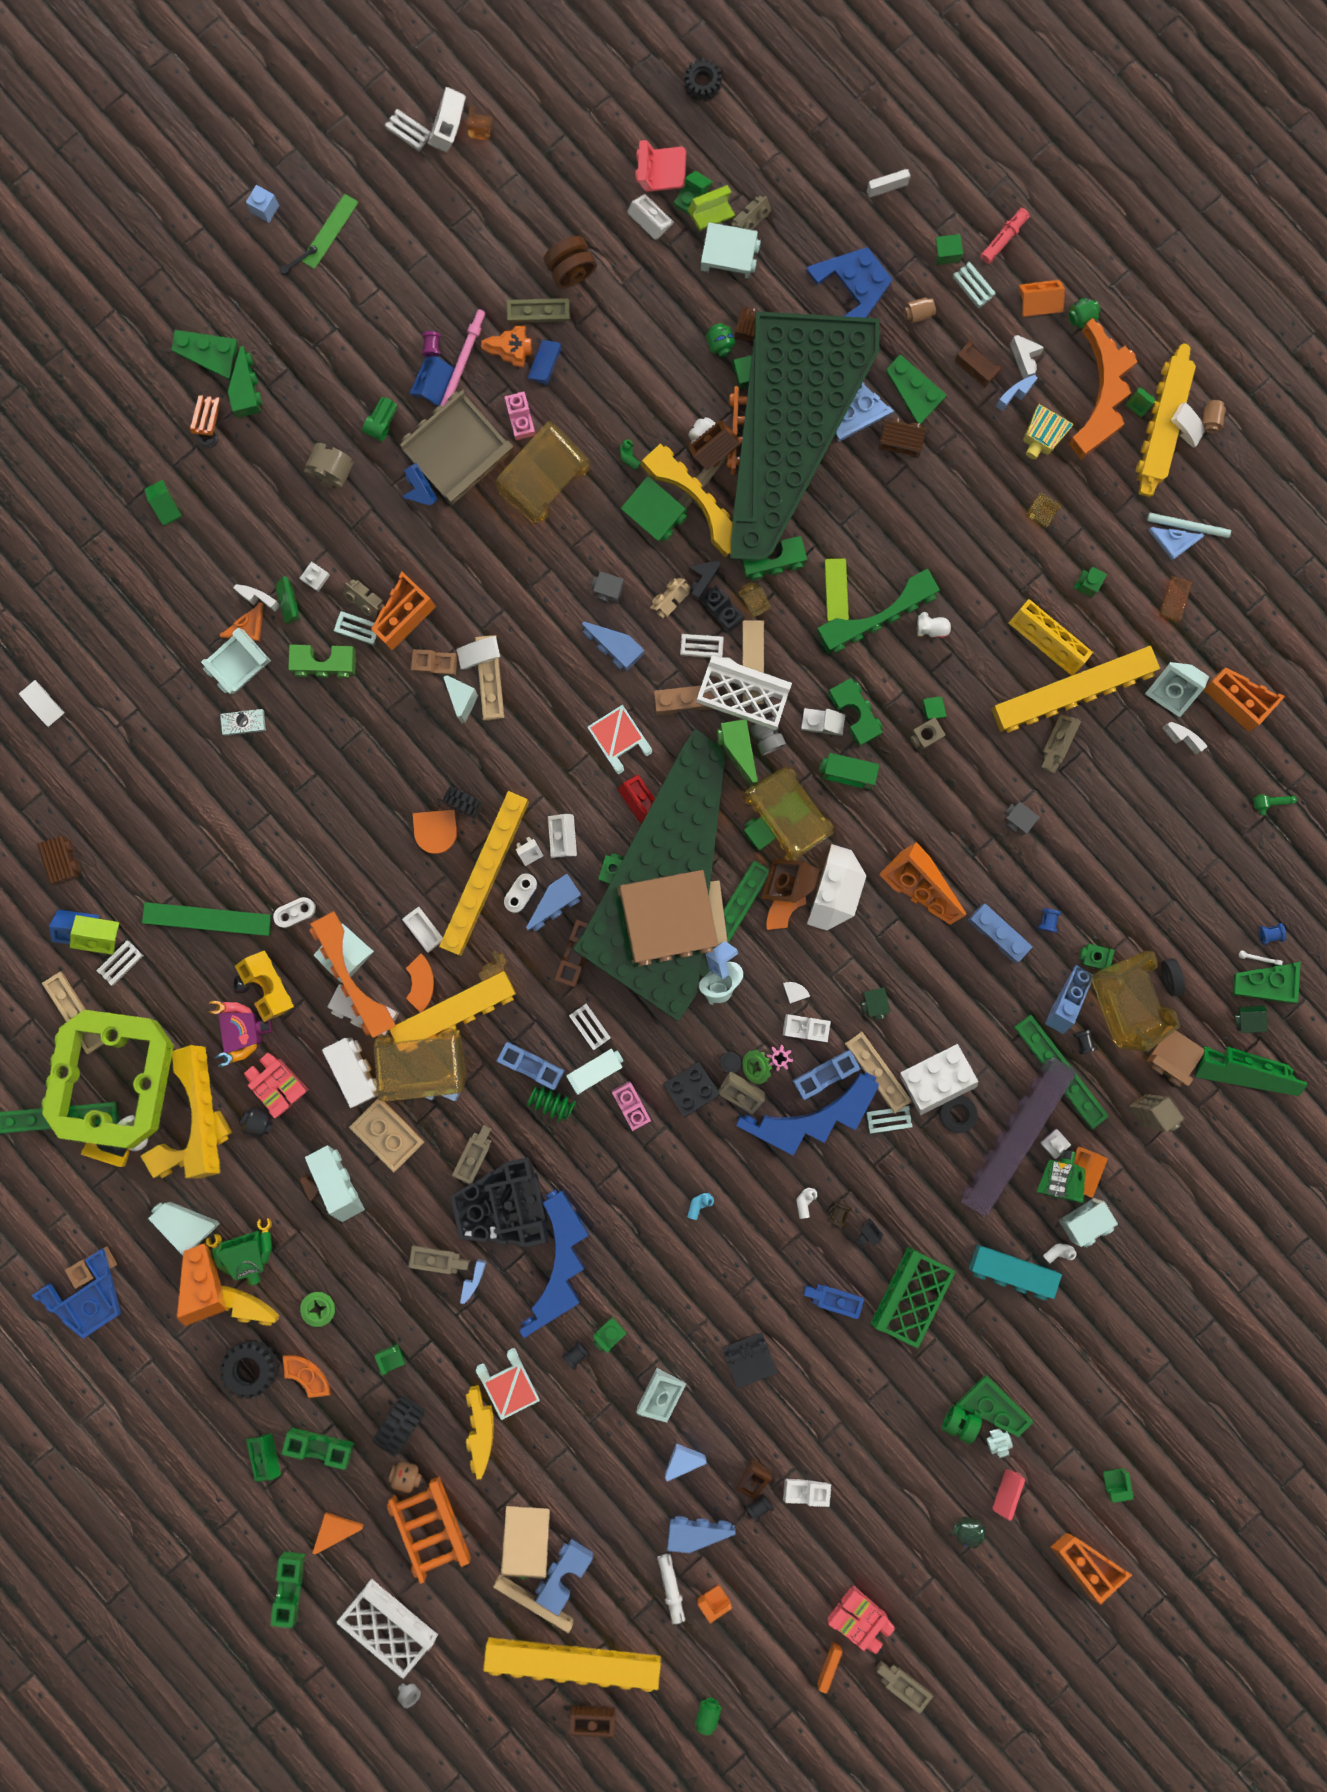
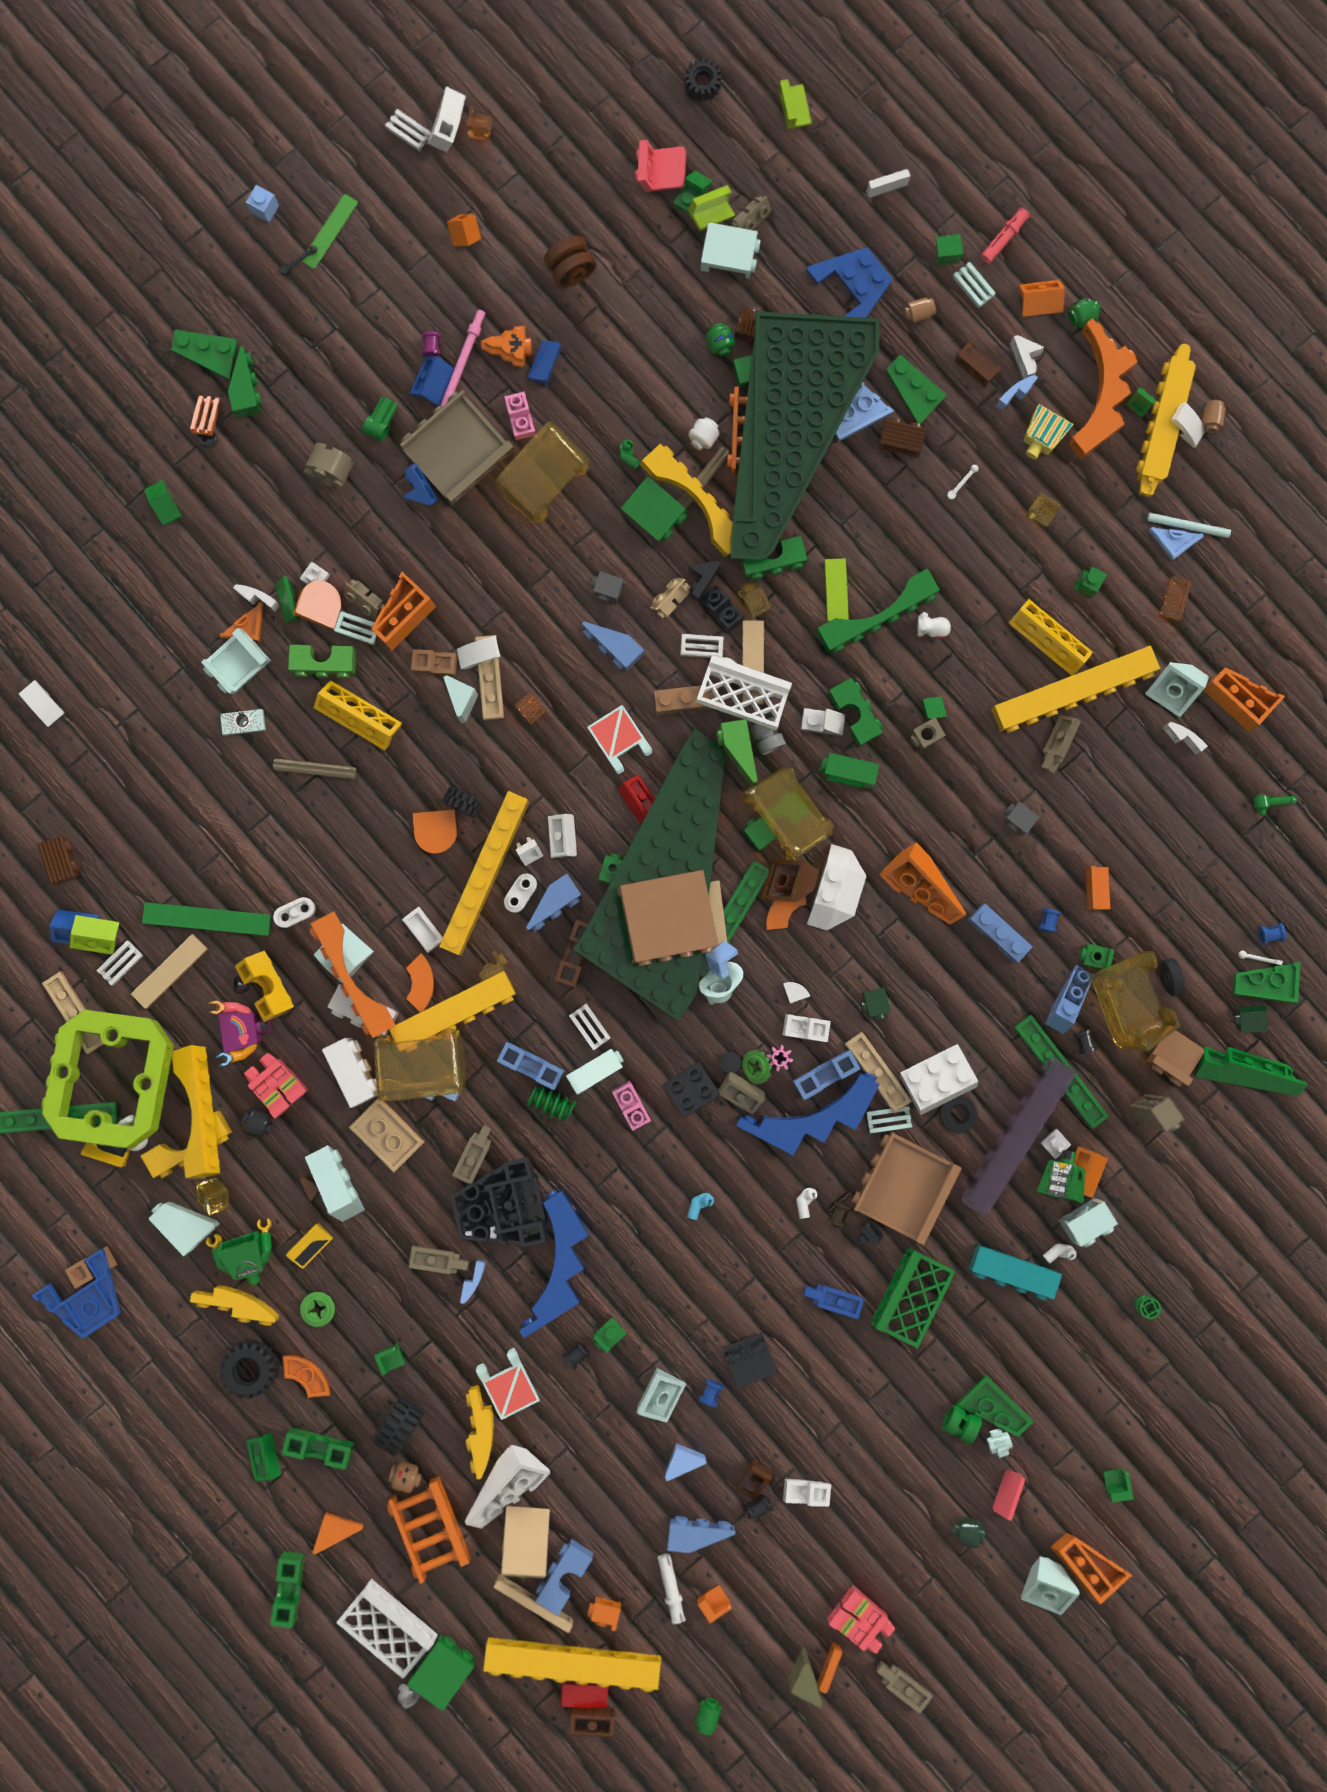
(169, 971): none -> tan tile
(199, 1286): orange wedge -> none
(212, 1196): none -> clear yellow panel
(309, 1246): none -> yellow slope
(314, 768): none -> dark tan axle
(319, 604): none -> tile
(354, 717): none -> yellow fence
(442, 1672): none -> green brick
(464, 230): none -> orange panel
(510, 1477): none -> white wedge
(530, 708): none -> clear orange brick
(538, 310): olive plate -> none
(583, 1696): none -> red slope
(605, 1612): none -> orange brick
(649, 216): white slope -> none
(711, 1392): none -> blue bush
(714, 445): reddish brown brick -> none
(794, 105): none -> lime panel
(802, 1680): none -> olive slope
(906, 1187): none -> medium nougat panel
(952, 494): none -> white hinge
(1049, 1586): none -> light aqua slope
(1097, 888): none -> orange panel
(1144, 1303): none -> green wheel

